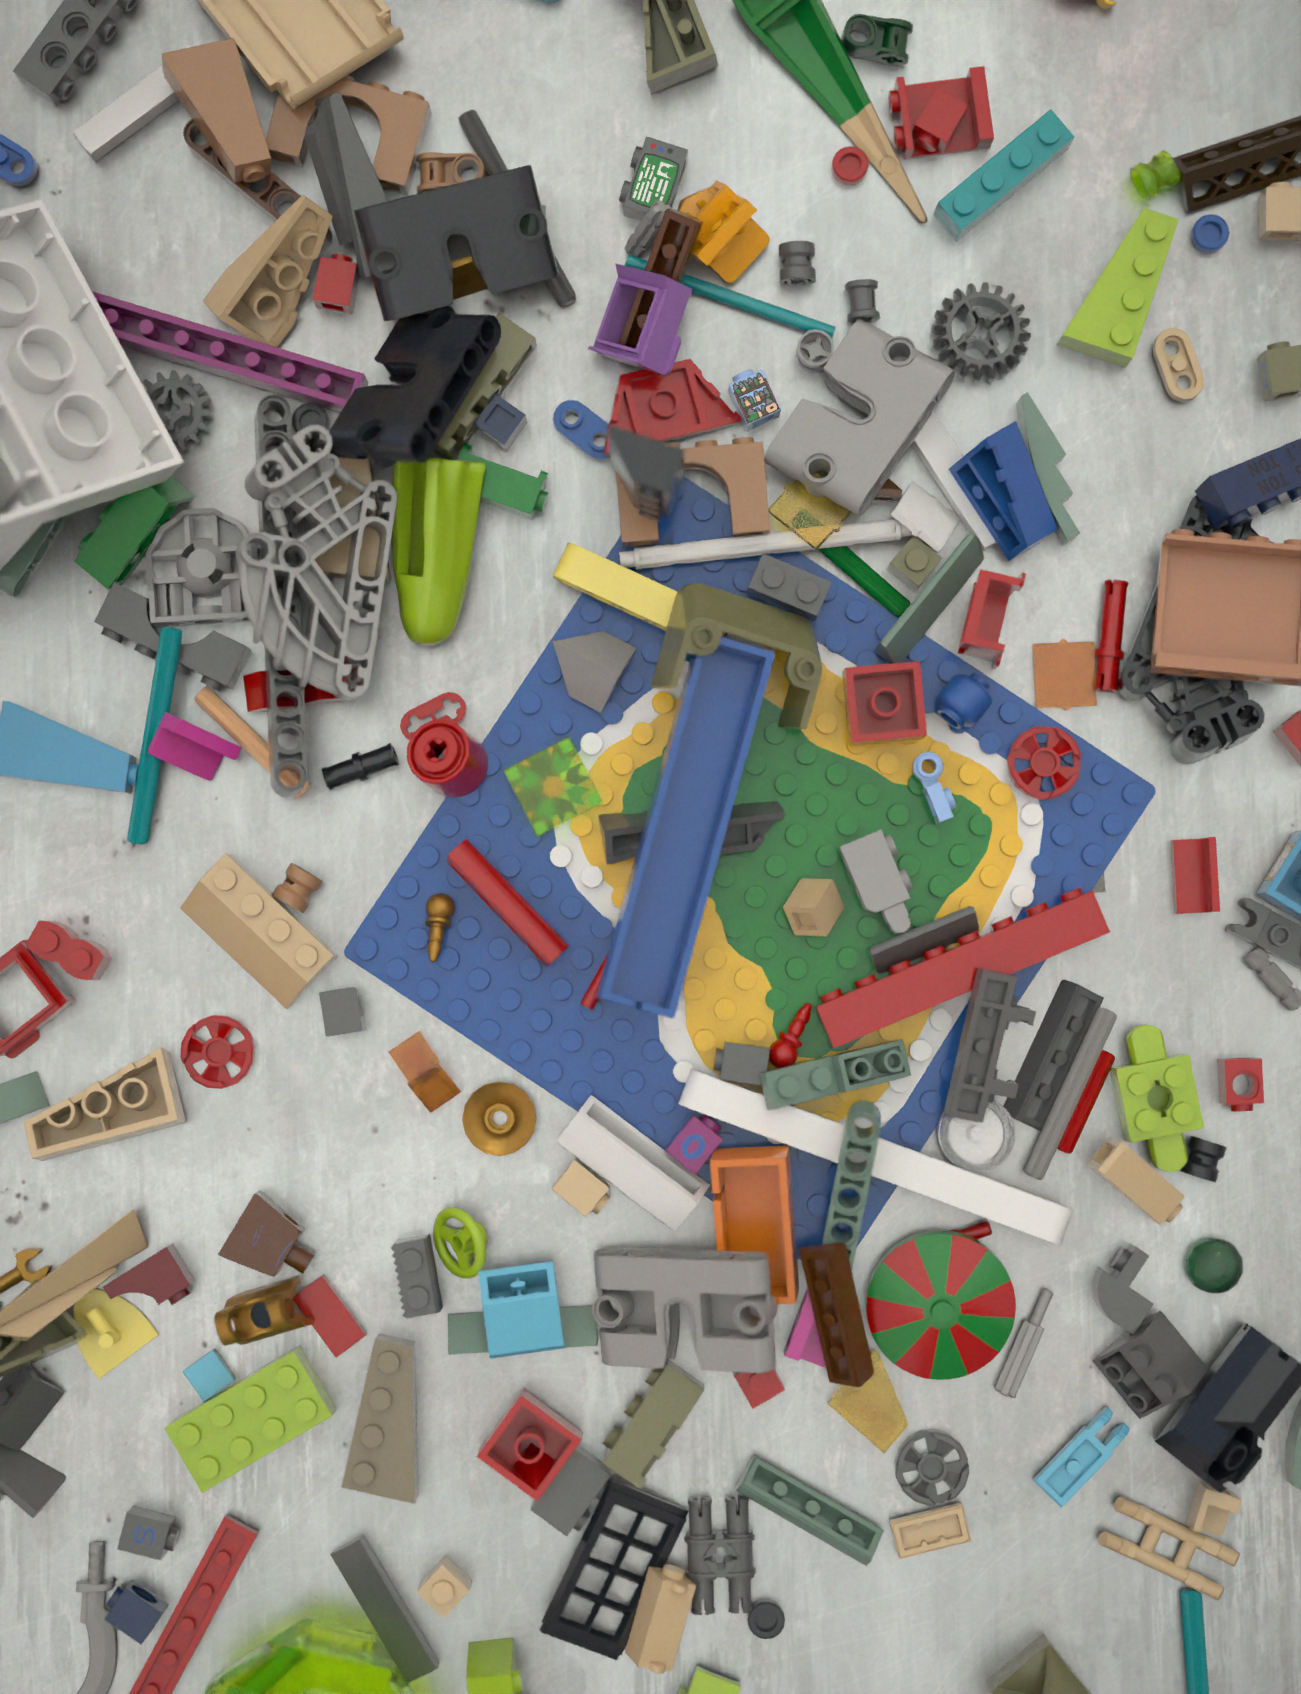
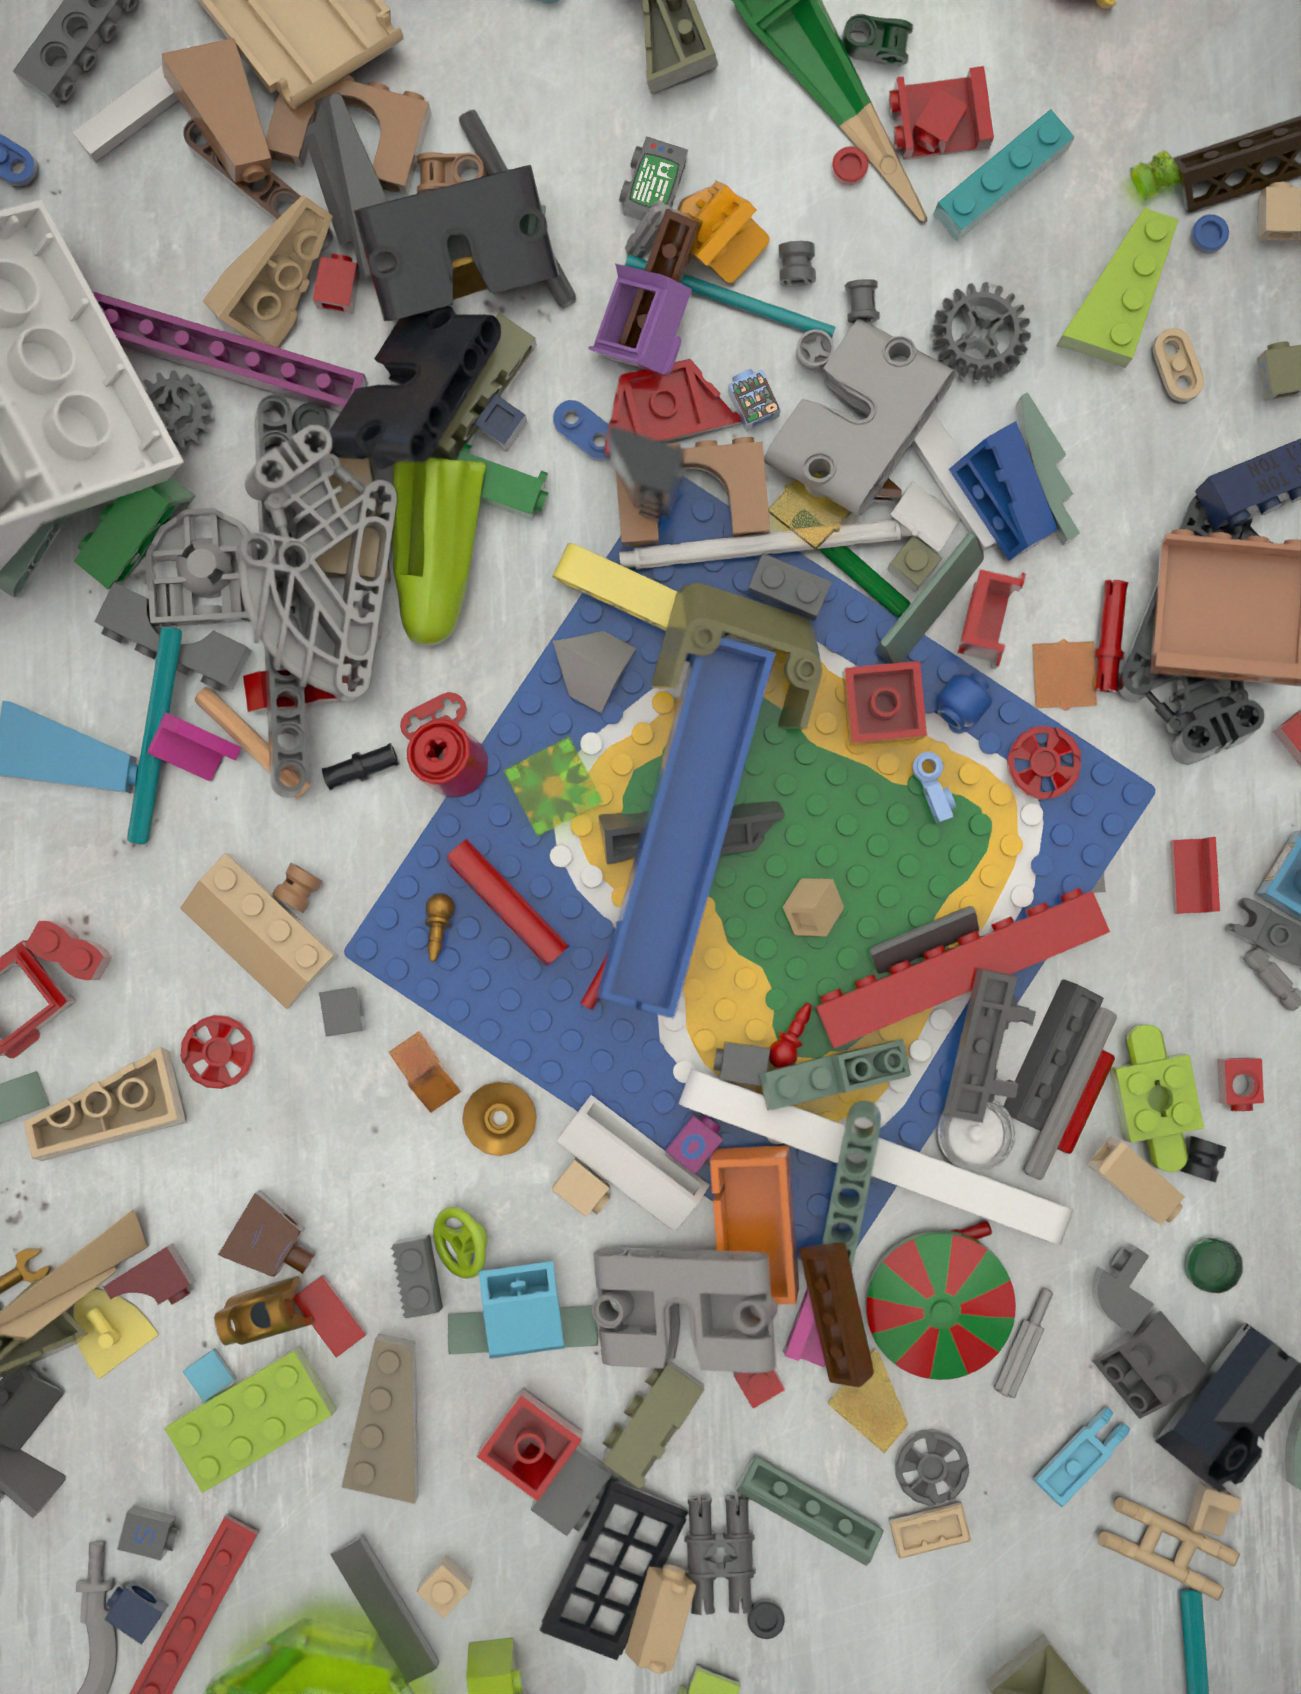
(877, 878): light grey hinge -> none

